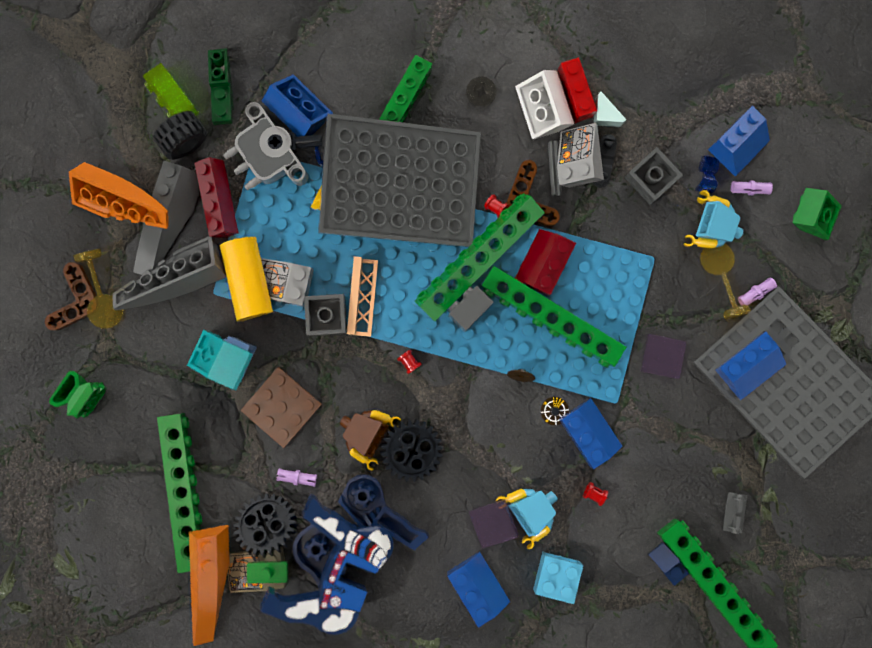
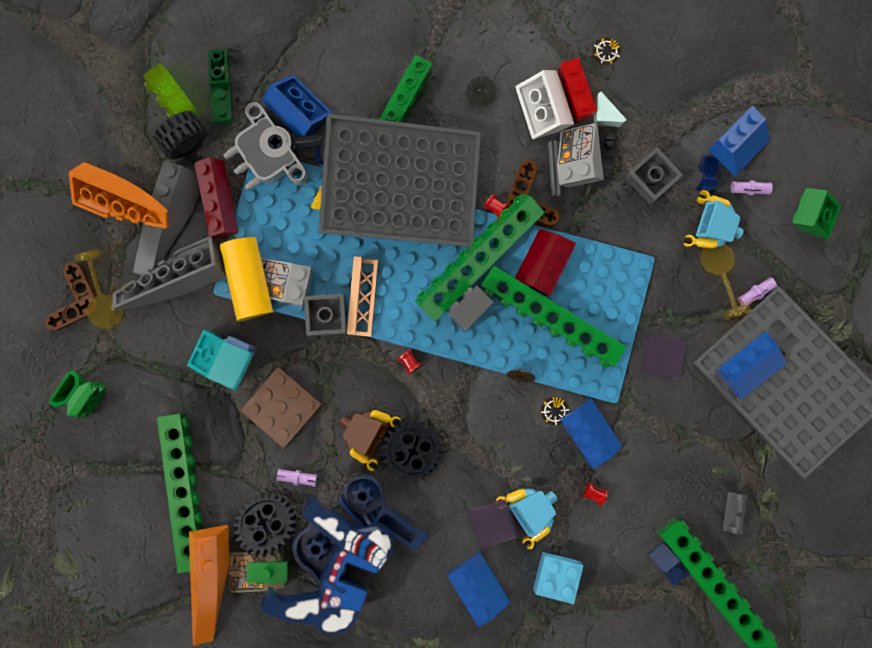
(606, 51): none -> dark brown piece

